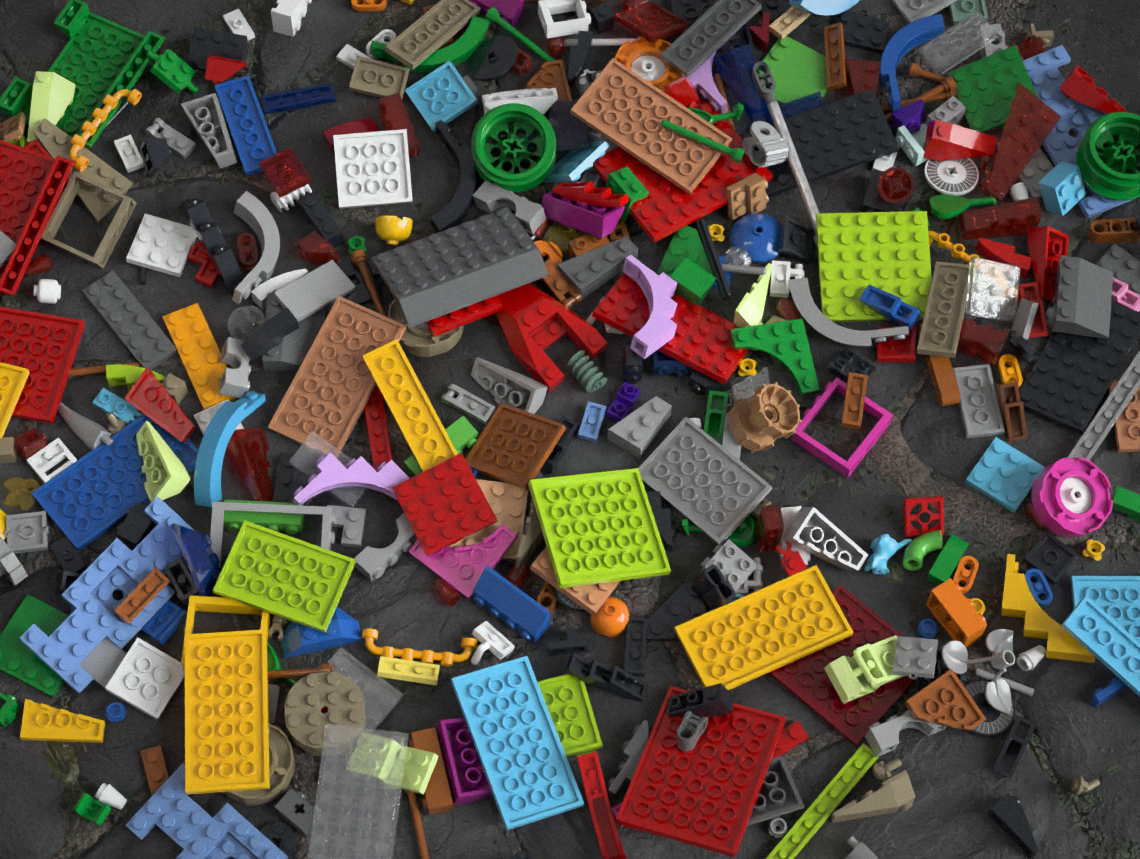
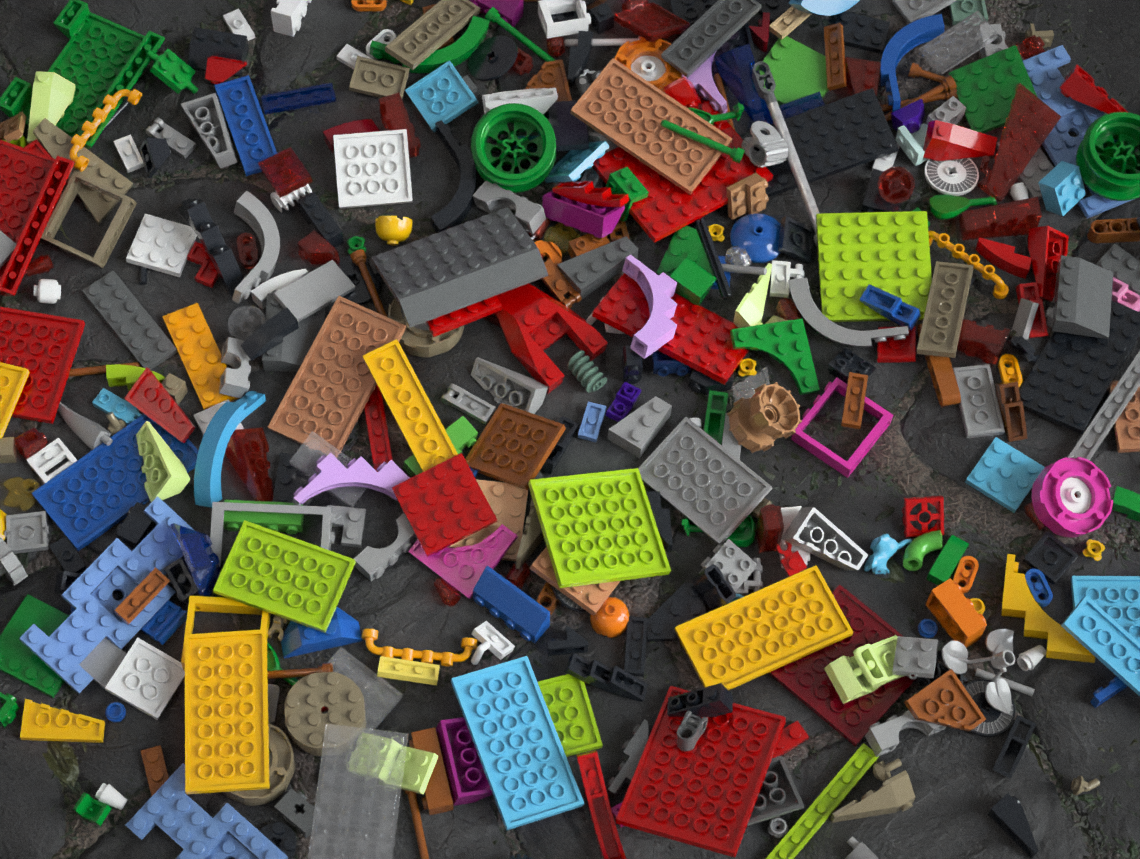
(992, 290): clear plate -> none

